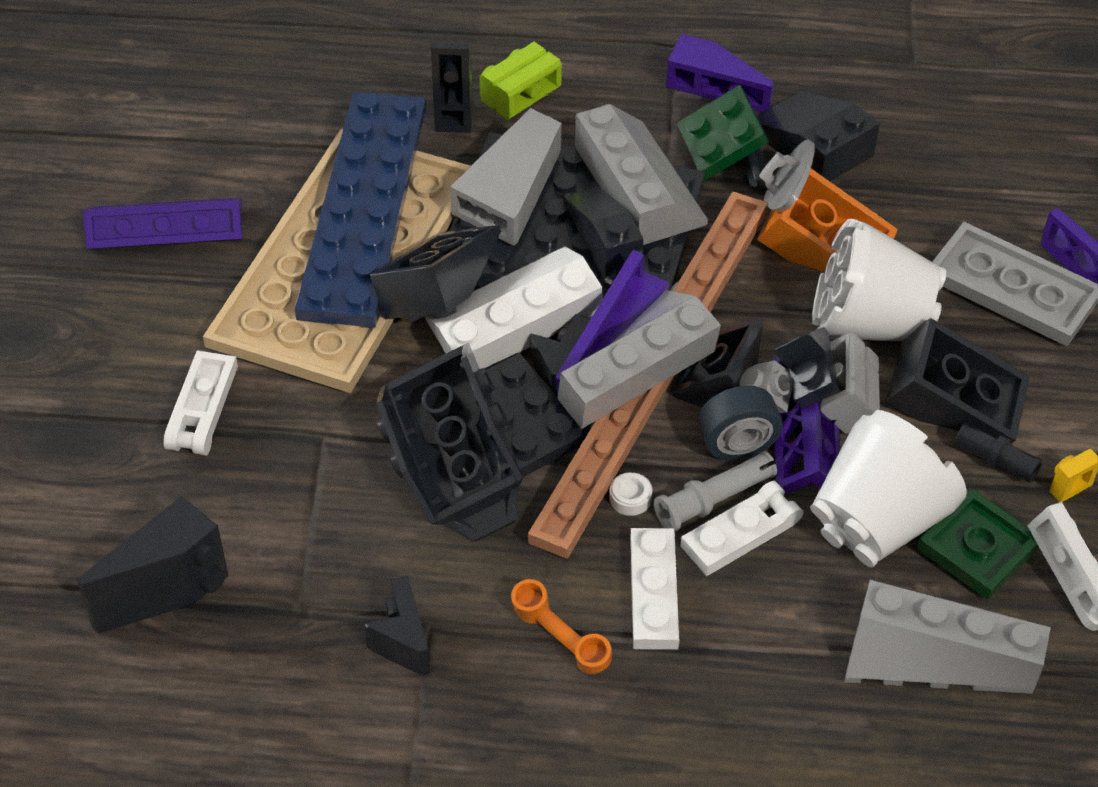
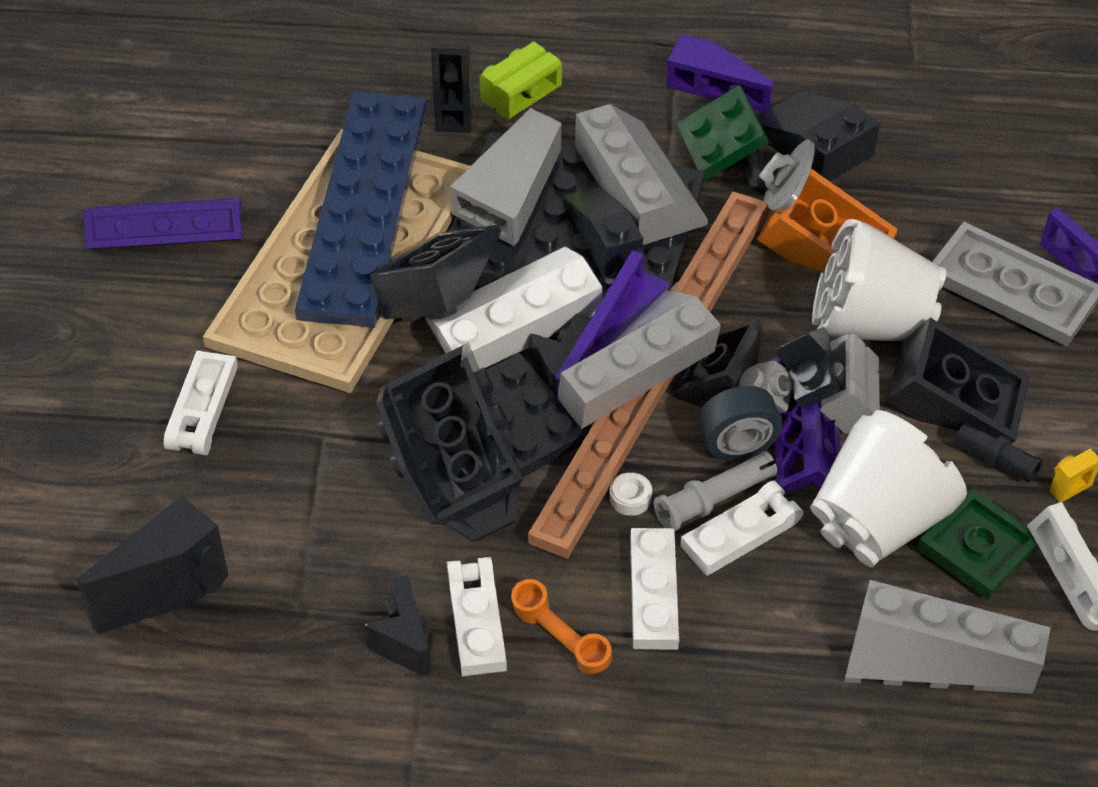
(476, 618): none -> white plate

